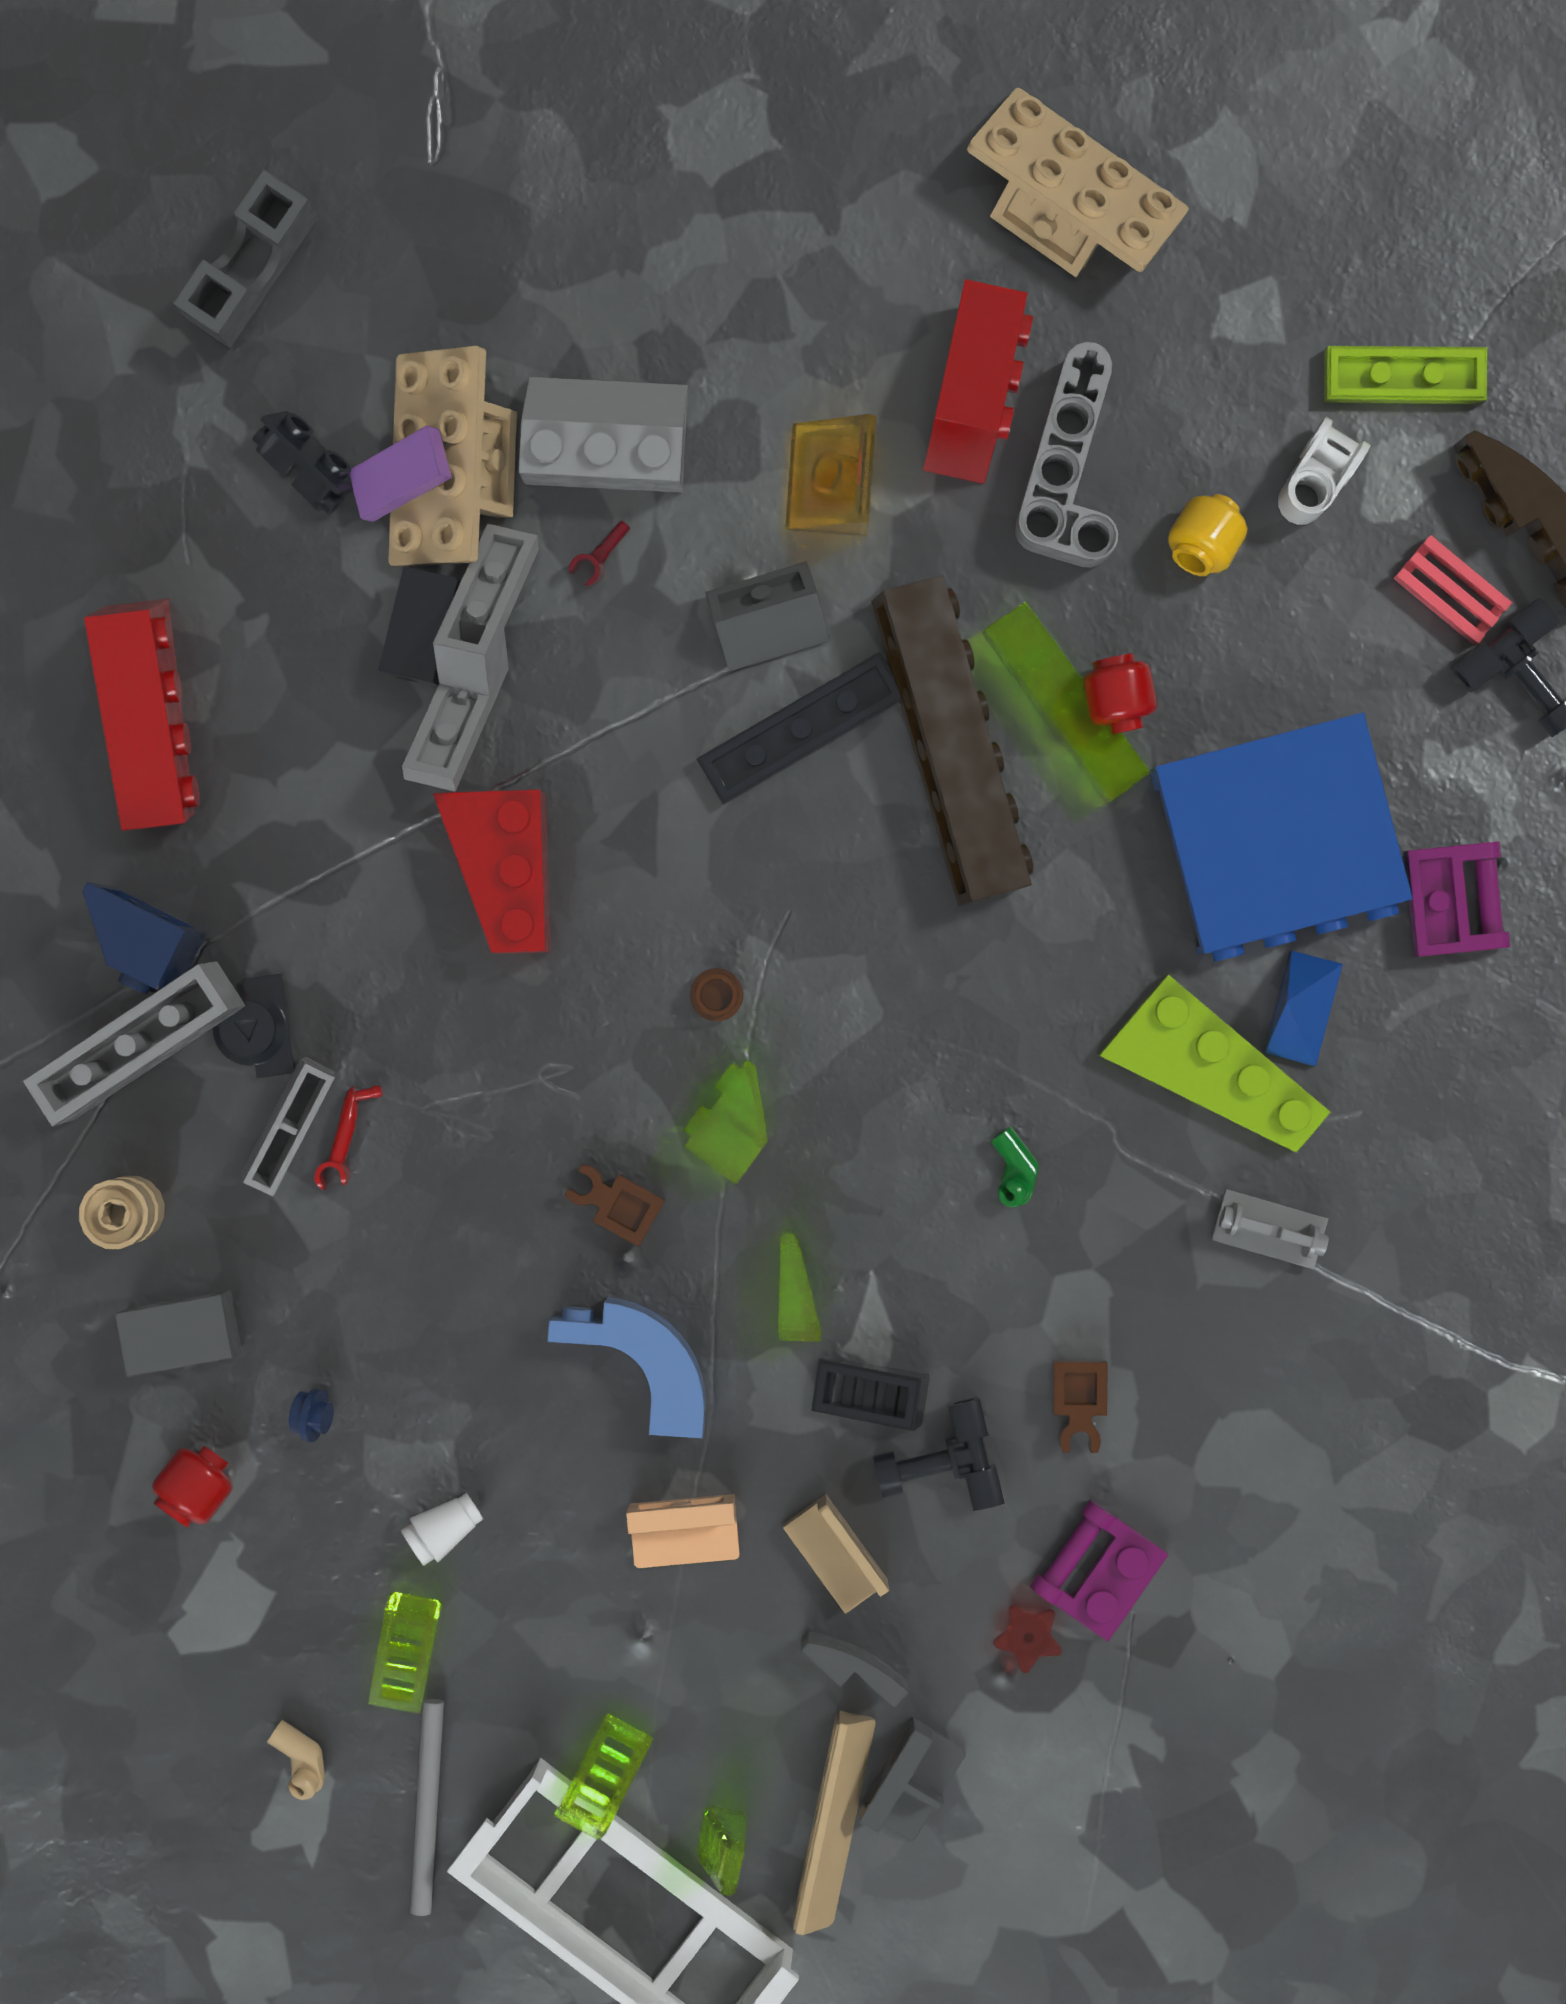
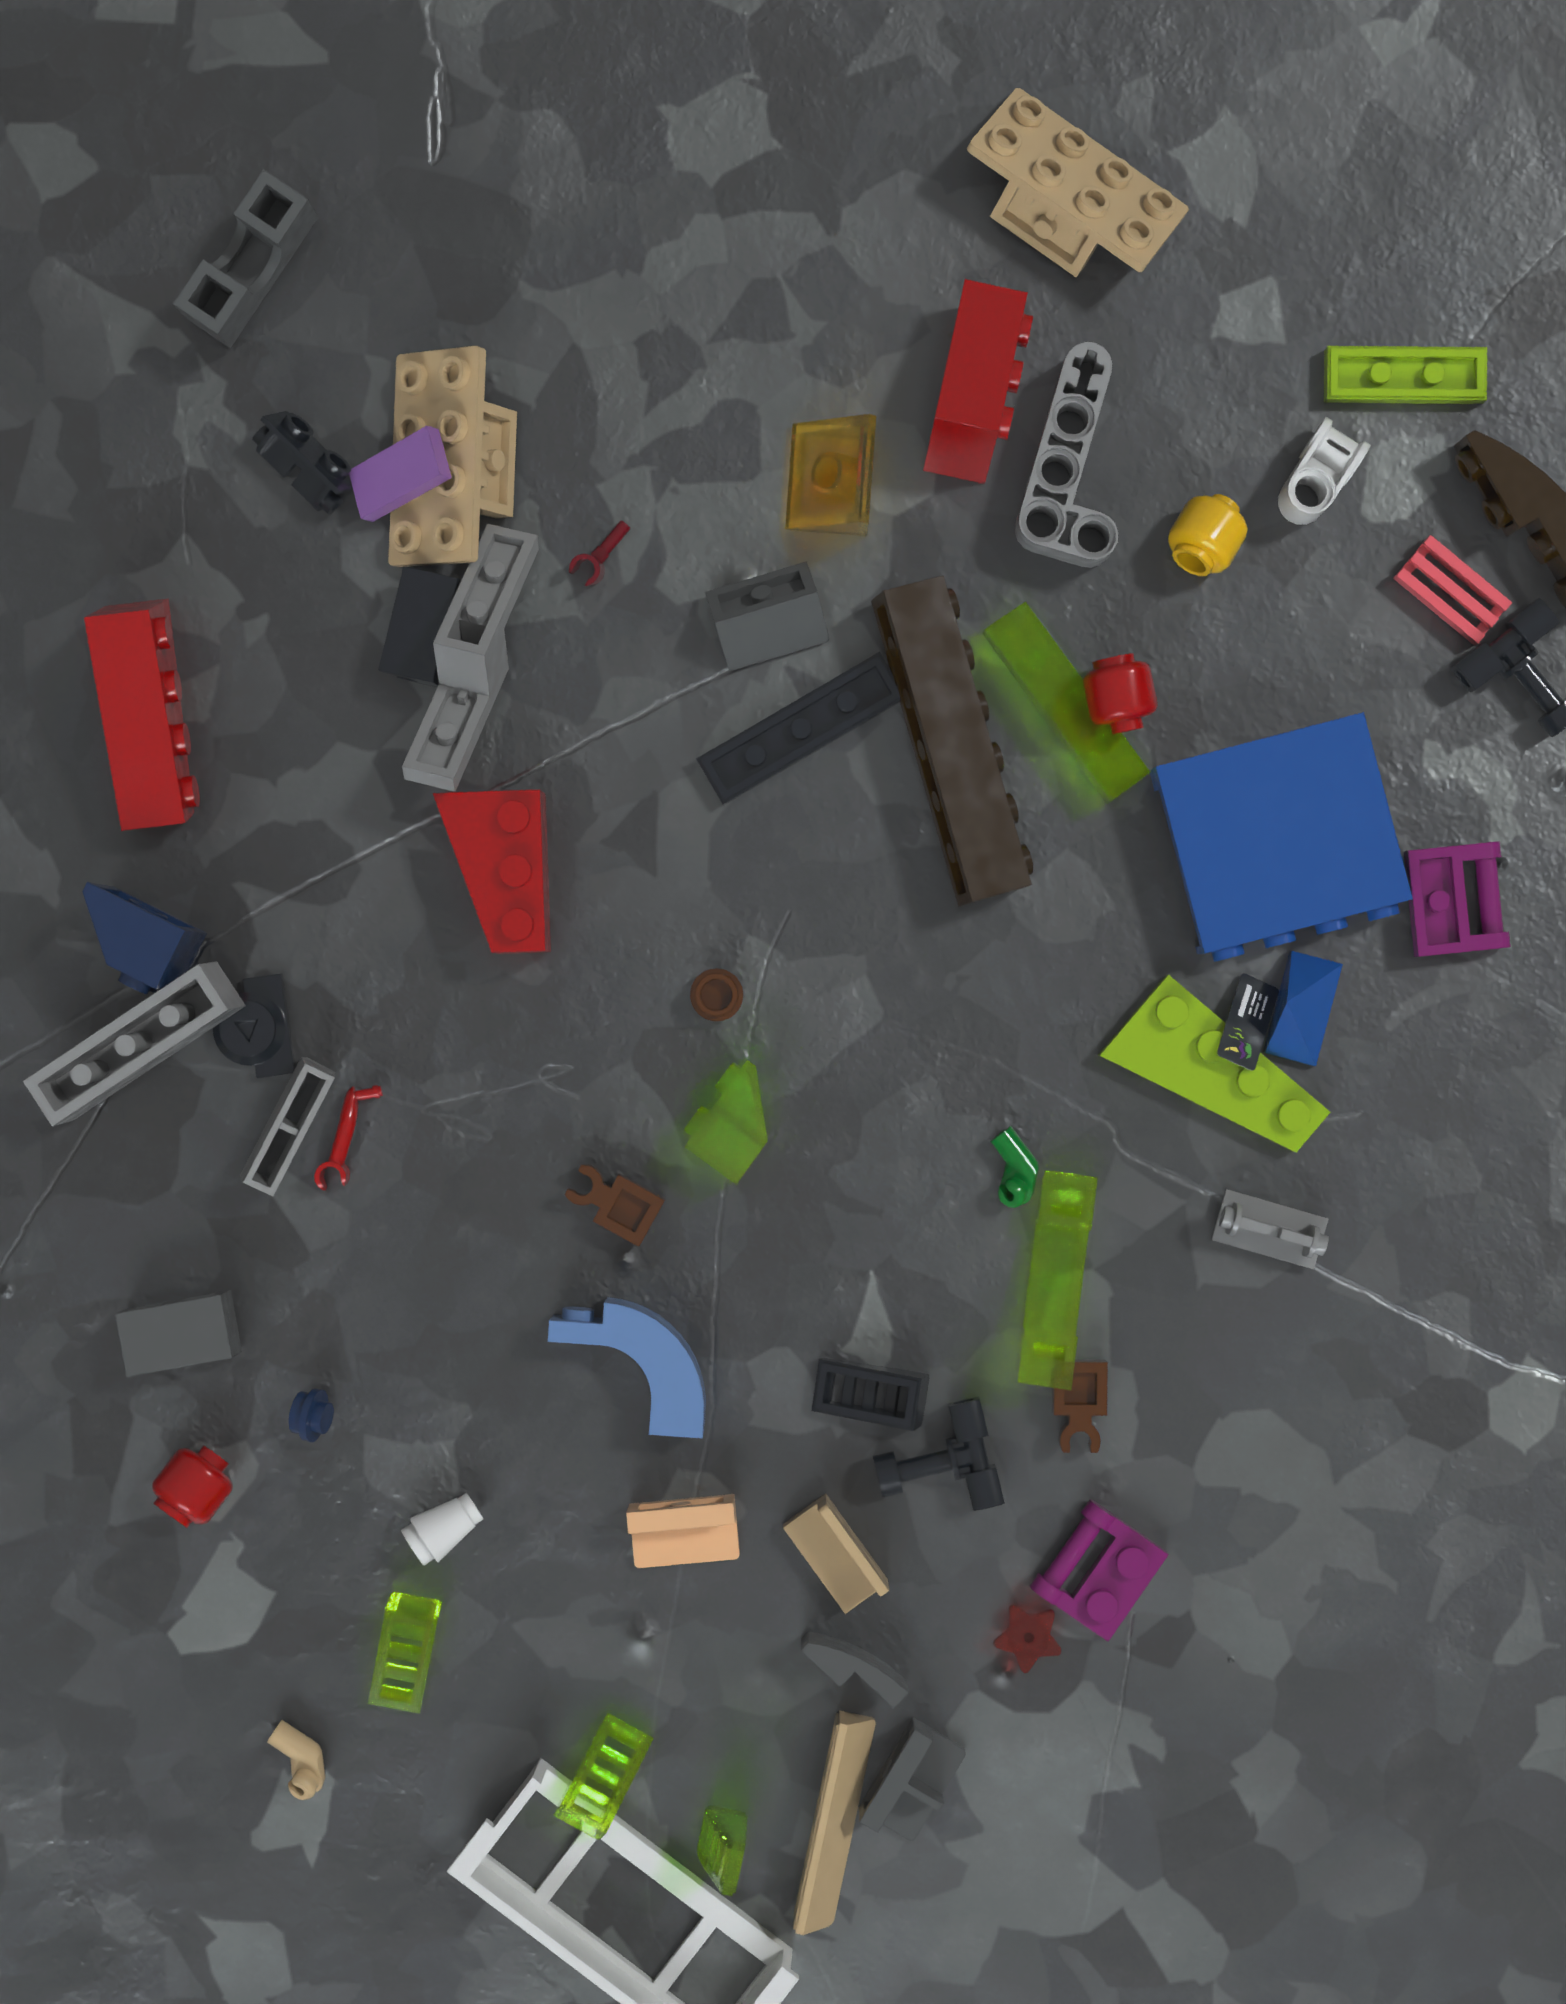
(121, 1212): tan wheel -> none
(427, 1807): light grey bar -> none
(603, 434): light grey slope -> none
(796, 1305): clear neon green slope -> none
(1056, 1280): none -> clear neon green slope
(1248, 1022): none -> black sticker

